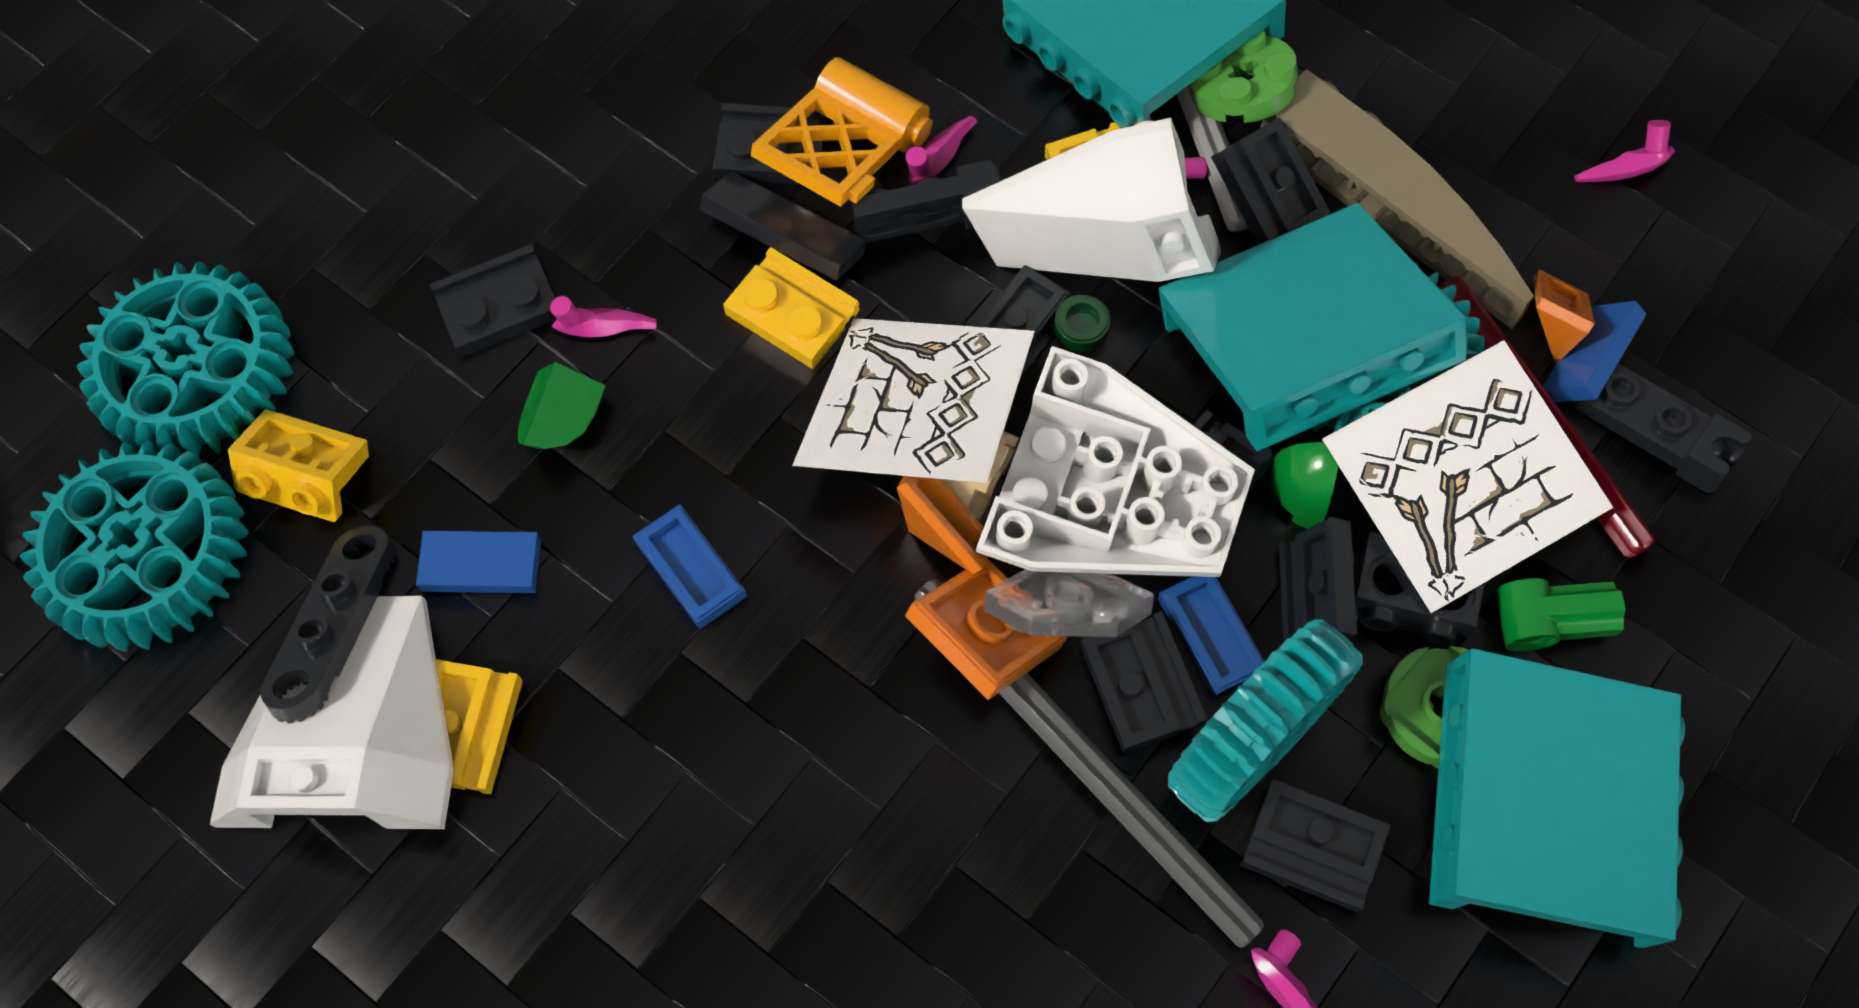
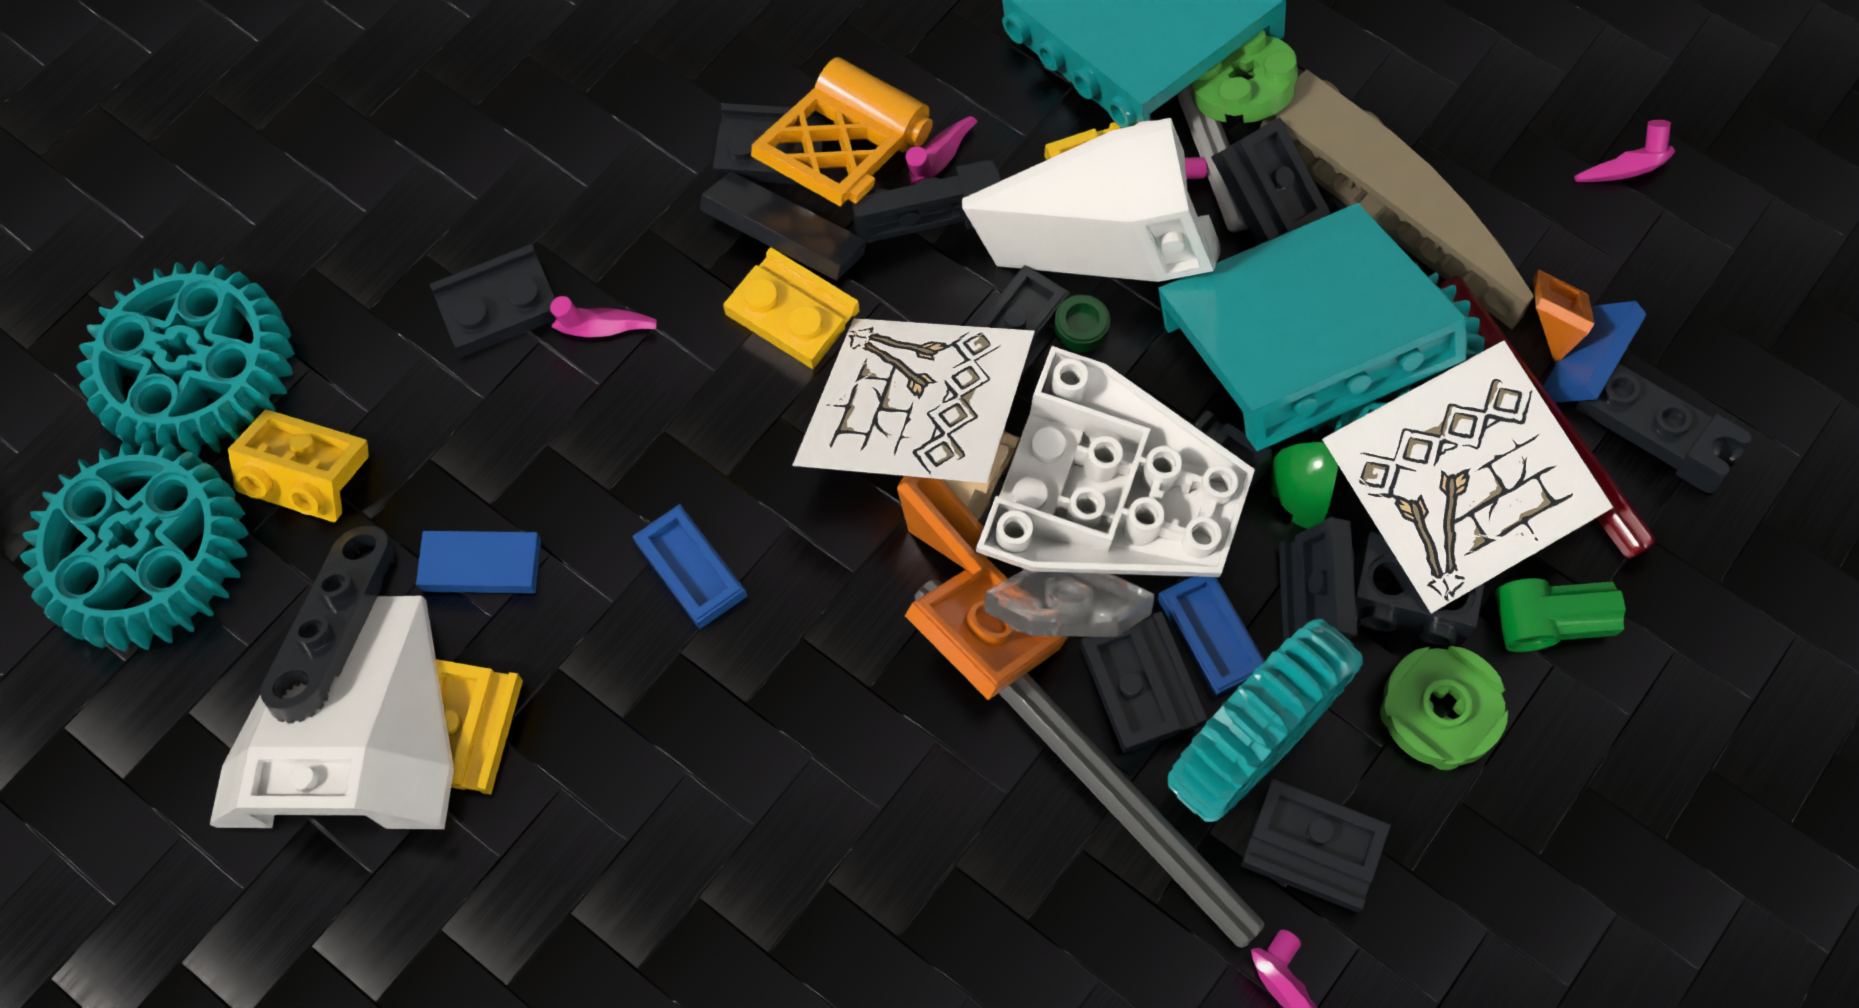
(558, 407): green brick -> none
(1559, 797): teal panel -> none

